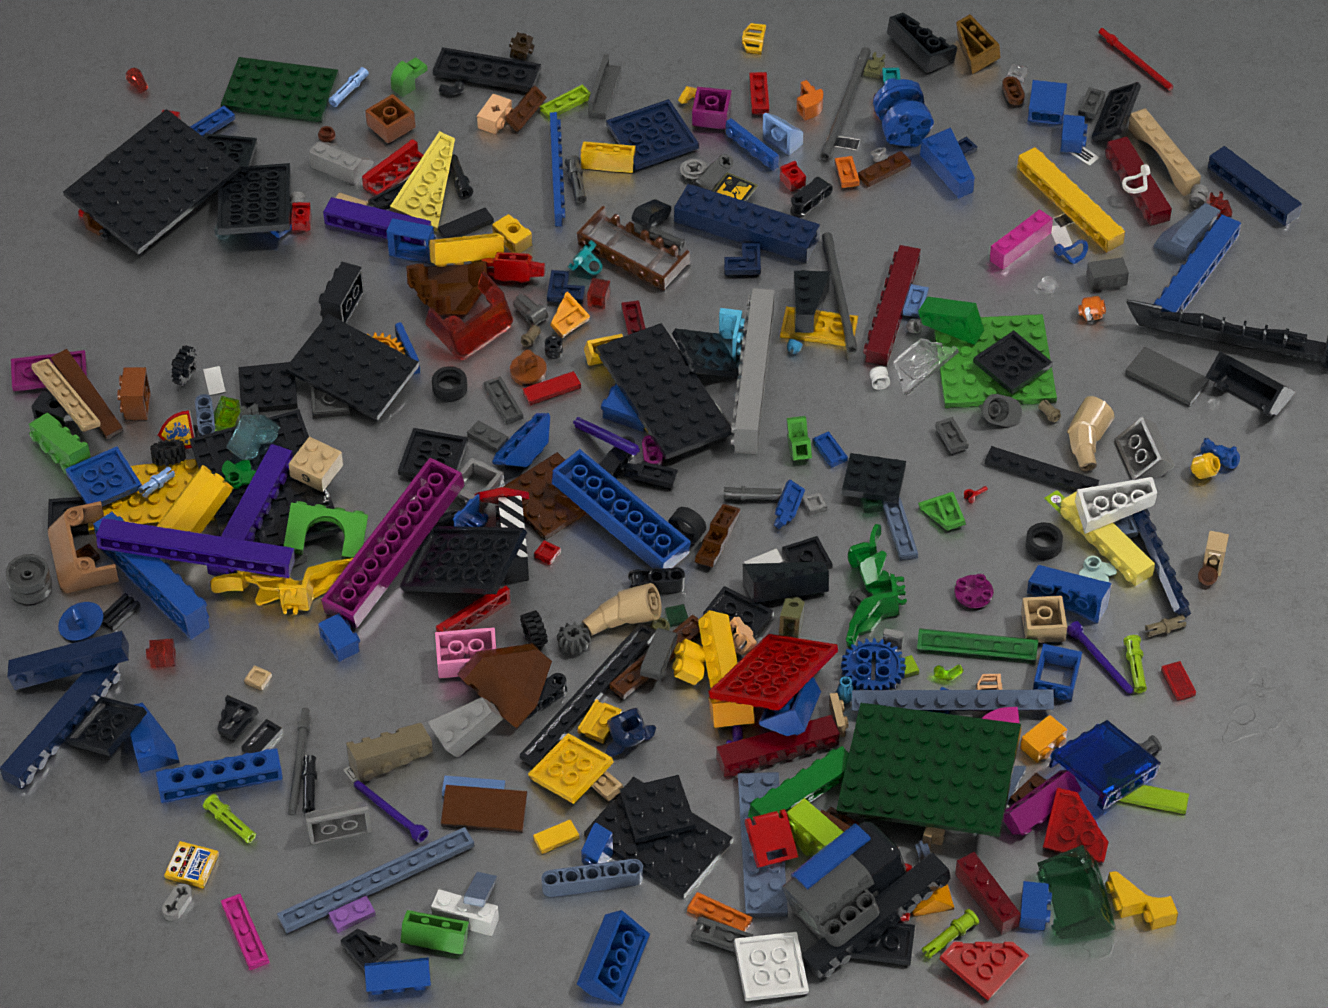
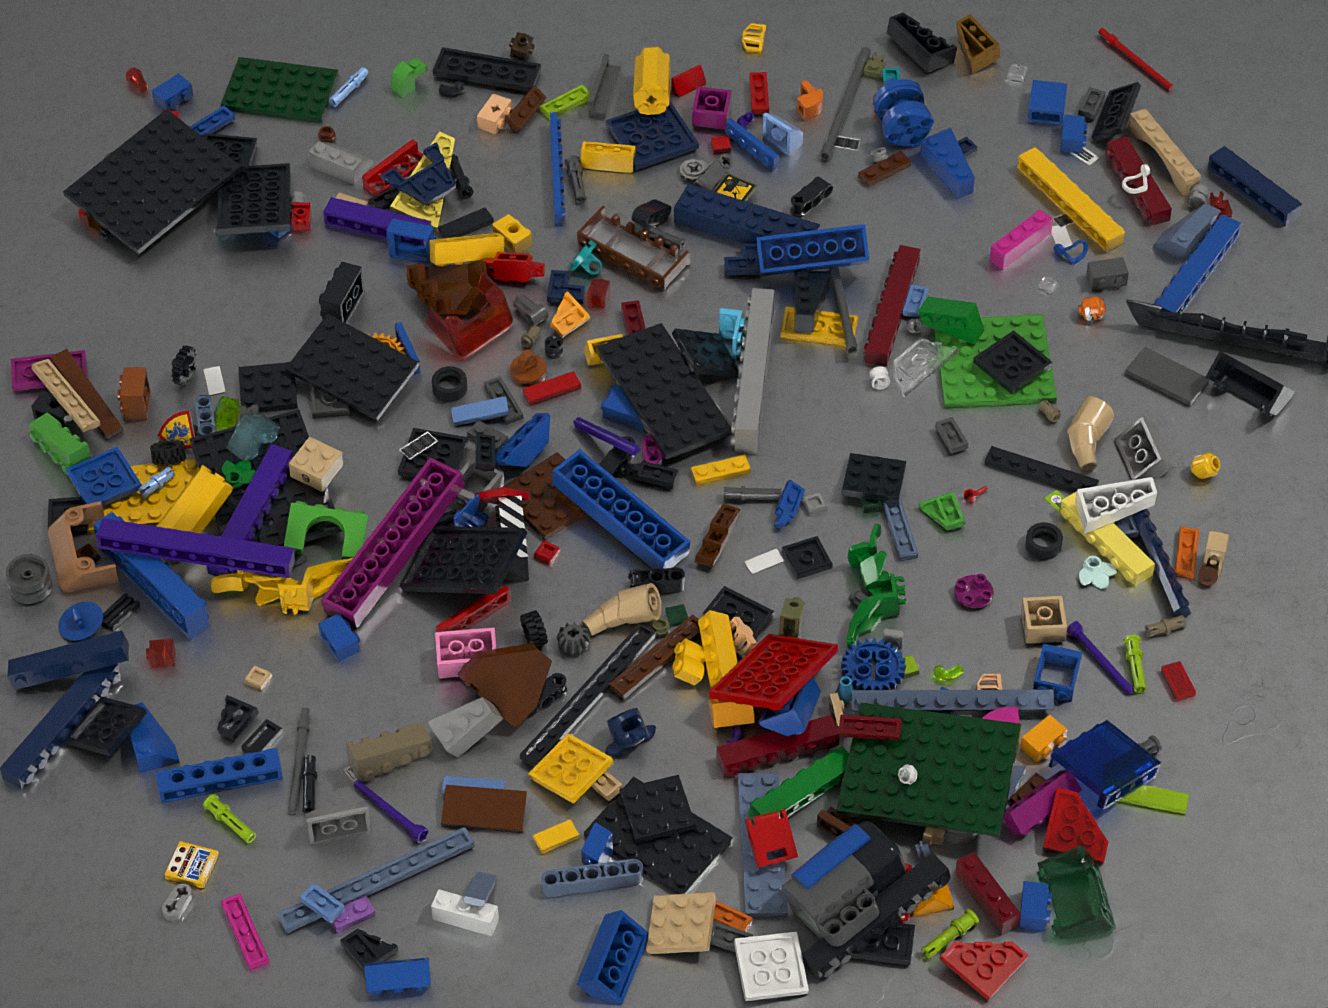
(172, 93): none -> blue brick
(322, 903): none -> medium blue plate
(390, 118): dark orange brick -> none
(418, 445): none -> sticker
(429, 183): none -> dark blue wing
(434, 932): bright green brick -> none
(480, 304): none -> dark brown tile
(480, 411): none -> medium blue tile
(485, 452): none -> black plate
(595, 722): yellow plate -> none
(652, 81): none -> yellow brick
(658, 654): dark grey beam -> none
(681, 923): none -> tan plate
(687, 94): yellow tile -> none
(688, 81): none -> red slope
(690, 517): black tyre -> none
(720, 144): none -> red tile
(720, 470): none -> yellow plate
(745, 119): none -> dark purple arm
(784, 580): black wedge -> none
(792, 176): red brick -> none
(795, 345): dark azure hinge -> none
(798, 439): bright green brick -> none
(811, 828): lime brick -> none
(813, 250): none -> blue brick
(829, 449): blue tile -> none
(847, 172): orange plate -> none
(870, 727): none -> dark red plate
(907, 774): none -> white plate
(977, 644): green plate -> none
(1001, 410): dark grey piece -> none
(1013, 90): reddish brown plate -> none
(1079, 593): blue wedge -> none
(1131, 901): yellow arch -> none
(1186, 552): none -> orange tile
(1228, 456): blue animal -> none

